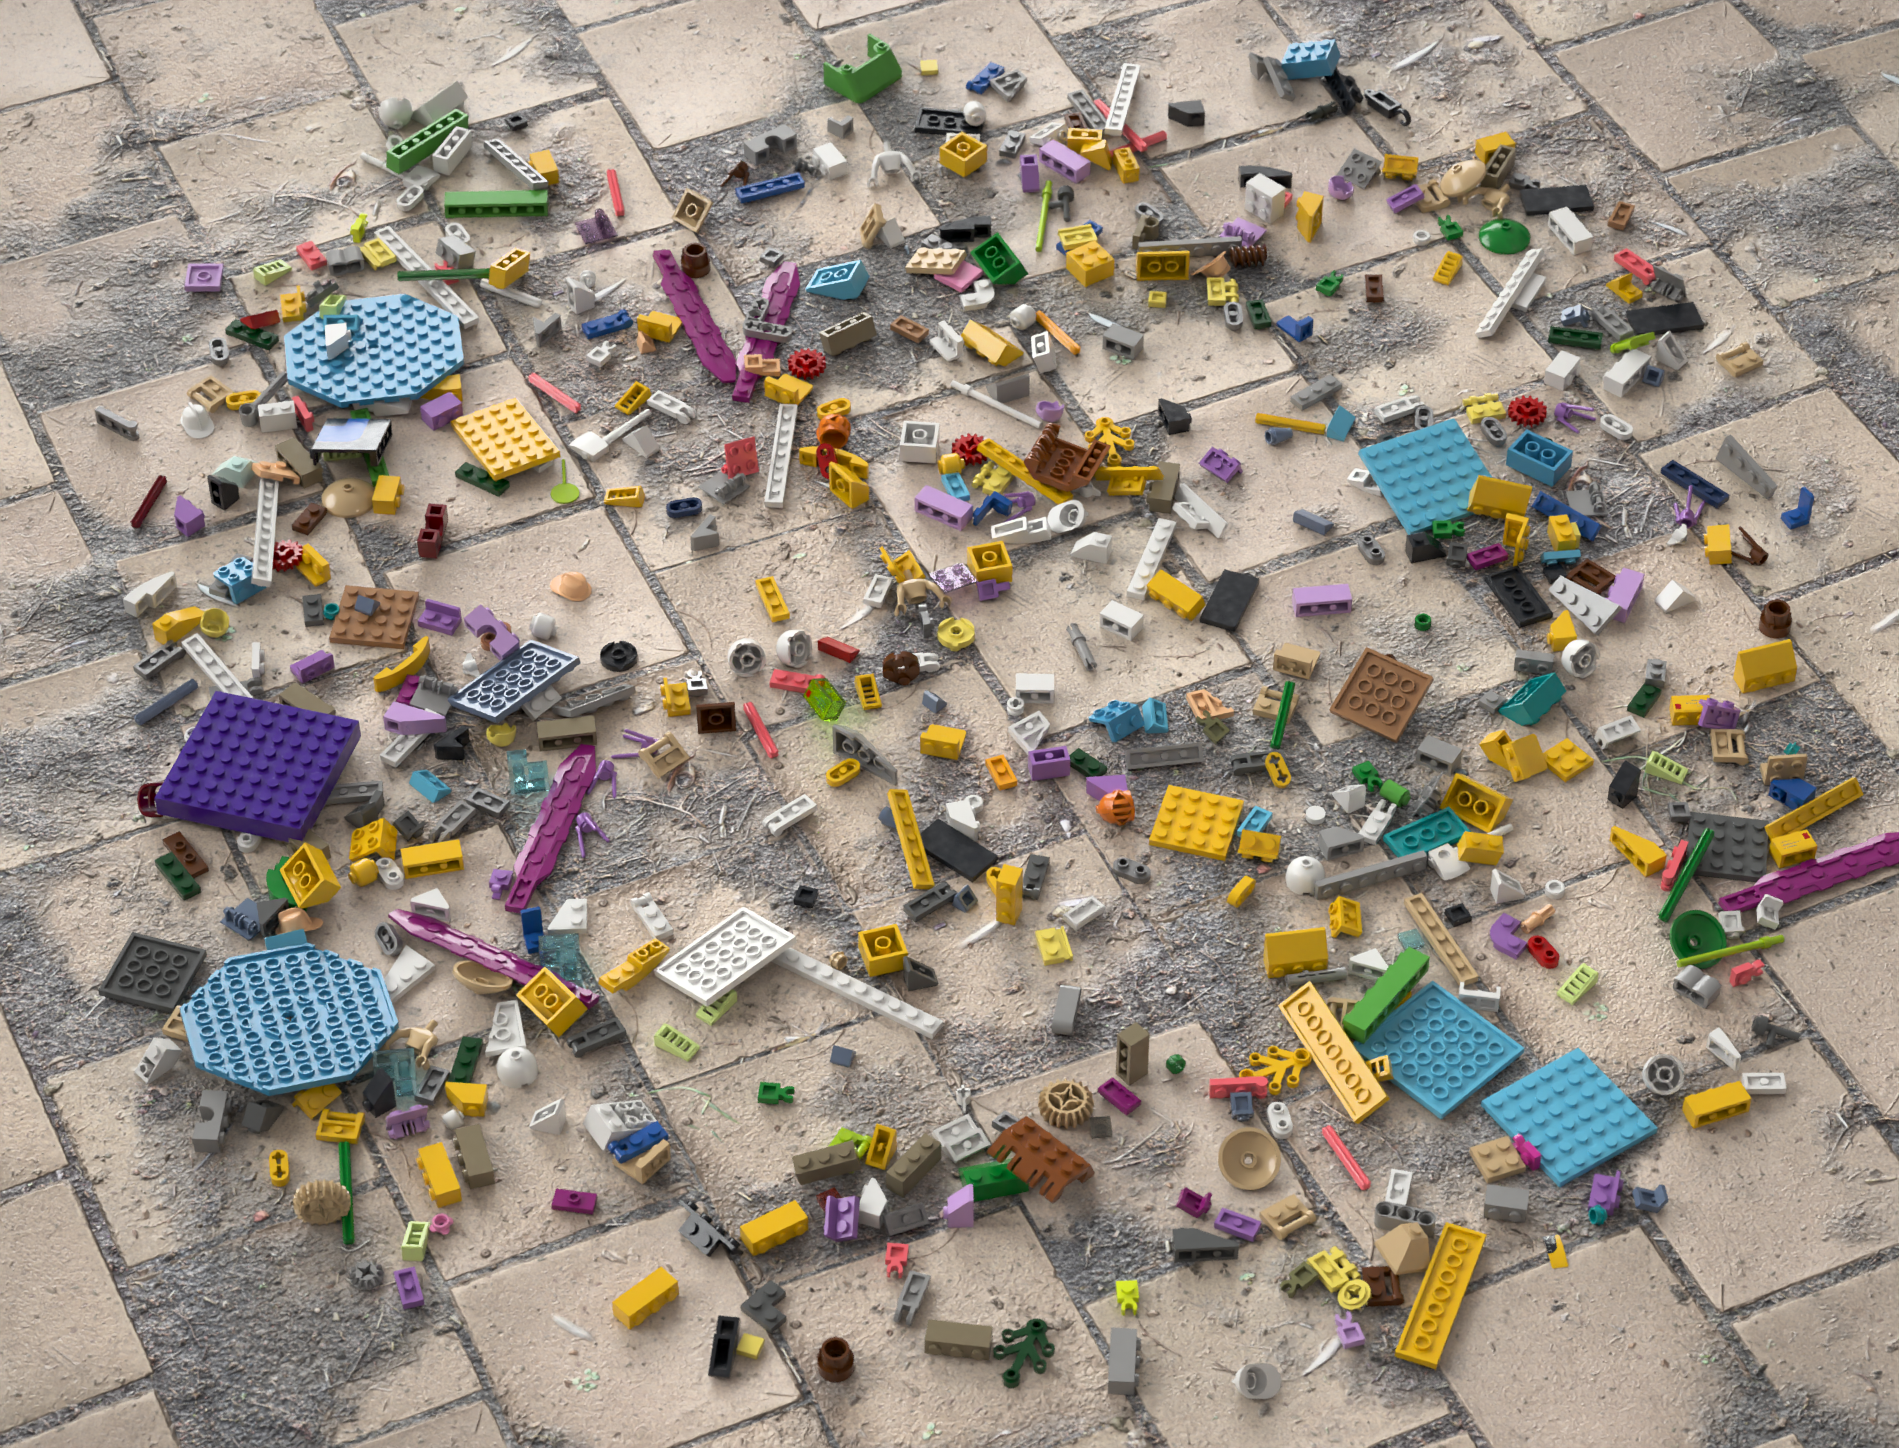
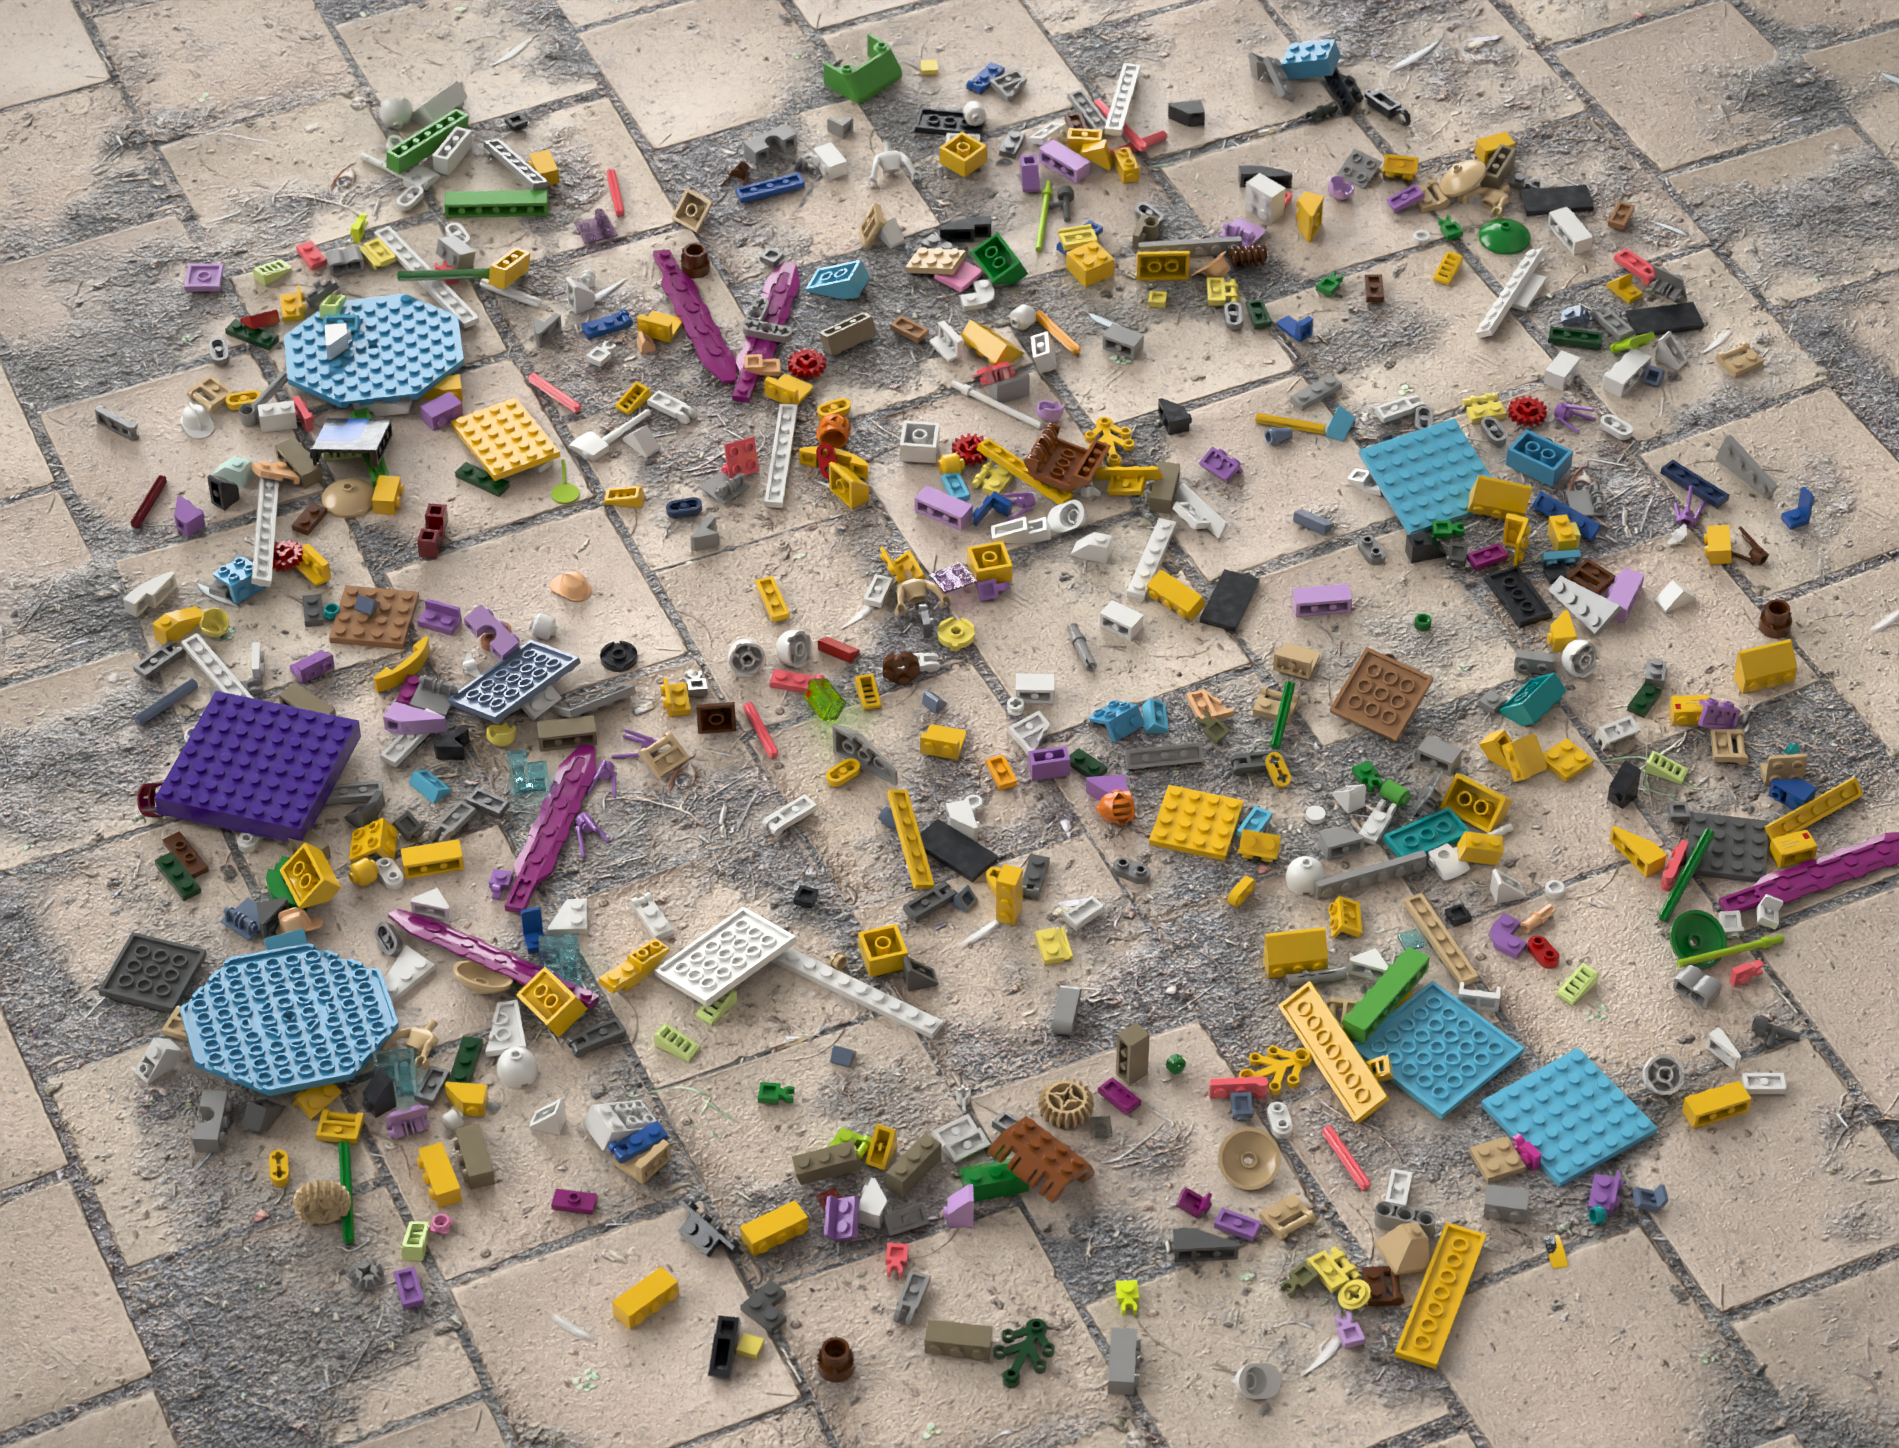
(990, 376): none -> coral hinge

